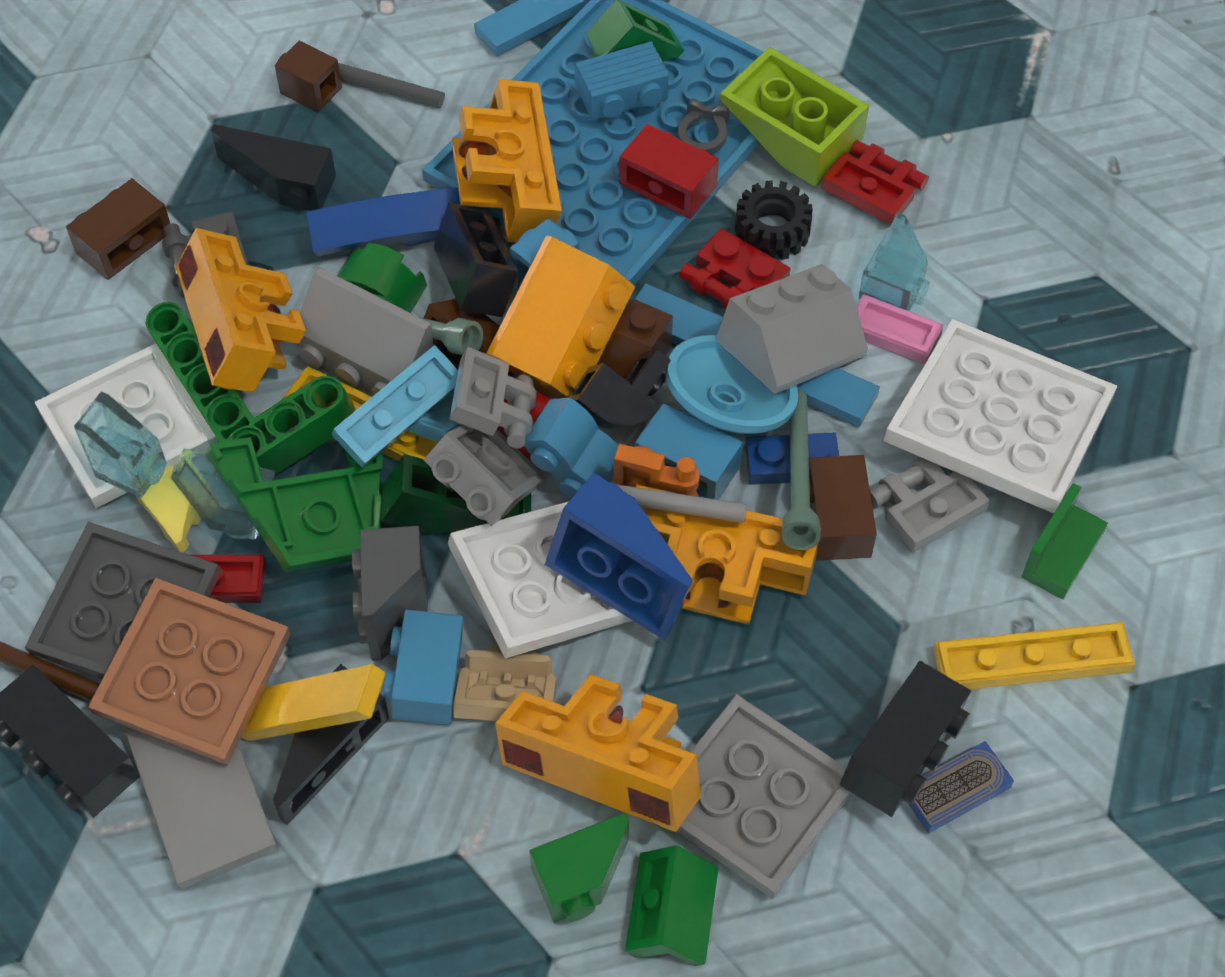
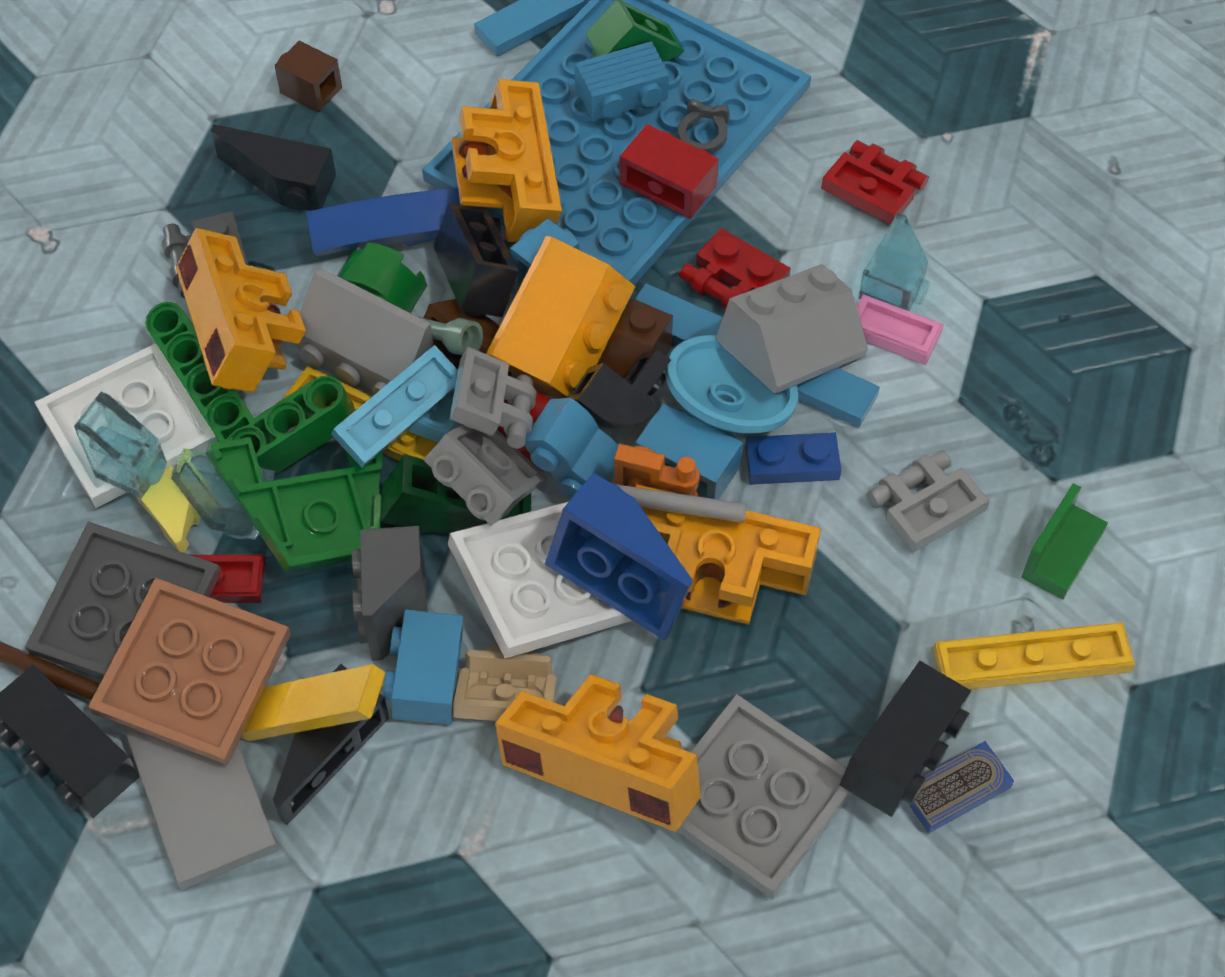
(118, 228): reddish brown brick -> none
(391, 85): dark grey bar -> none
(579, 867): green slope -> none
(672, 905): green panel -> none
(774, 202): black tyre -> none
(796, 114): lime slope -> none
(800, 523): sand green piece -> none
(843, 505): reddish brown brick -> none
(1001, 415): white plate -> none

